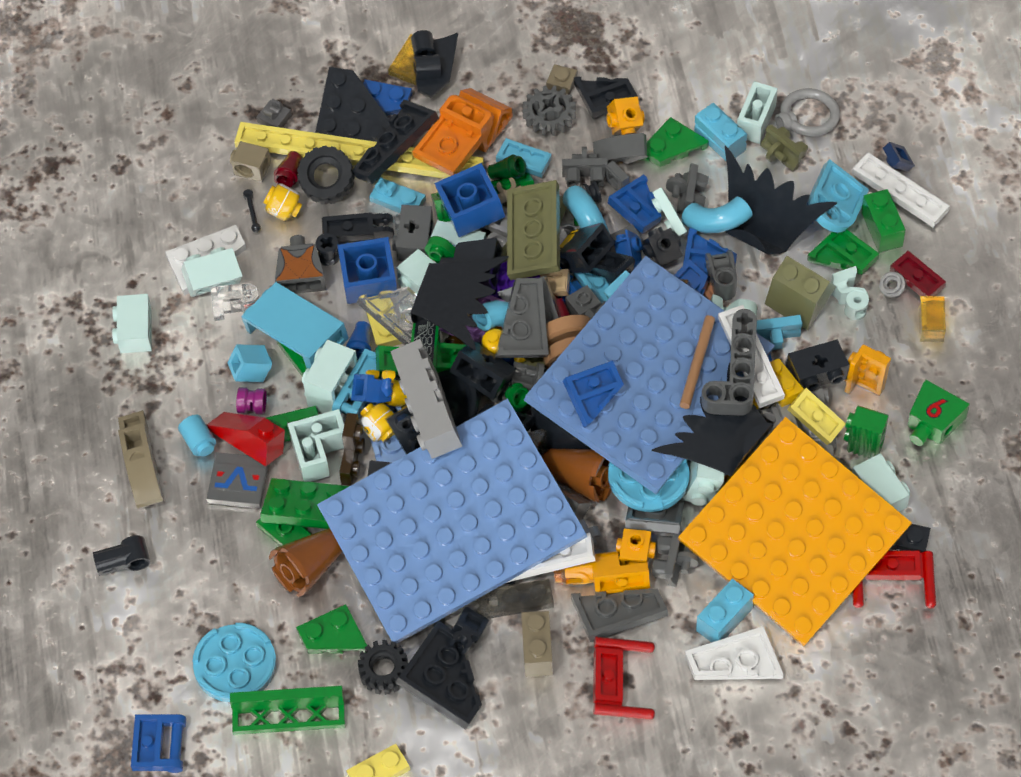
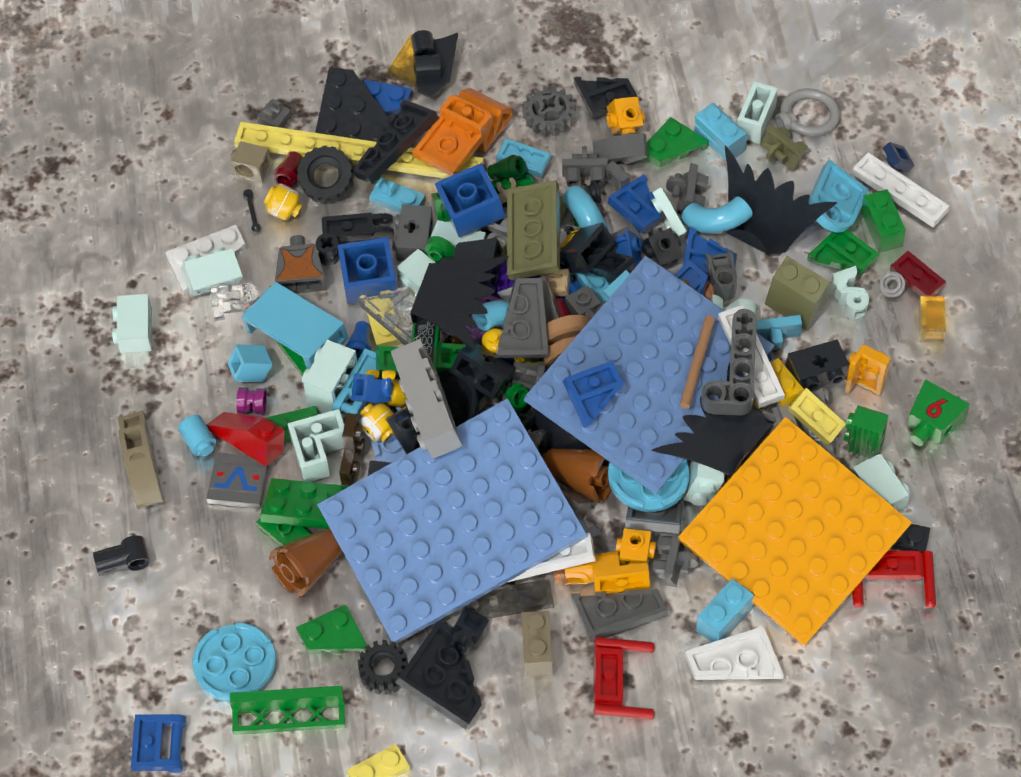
(562, 78): dark tan plate -> none

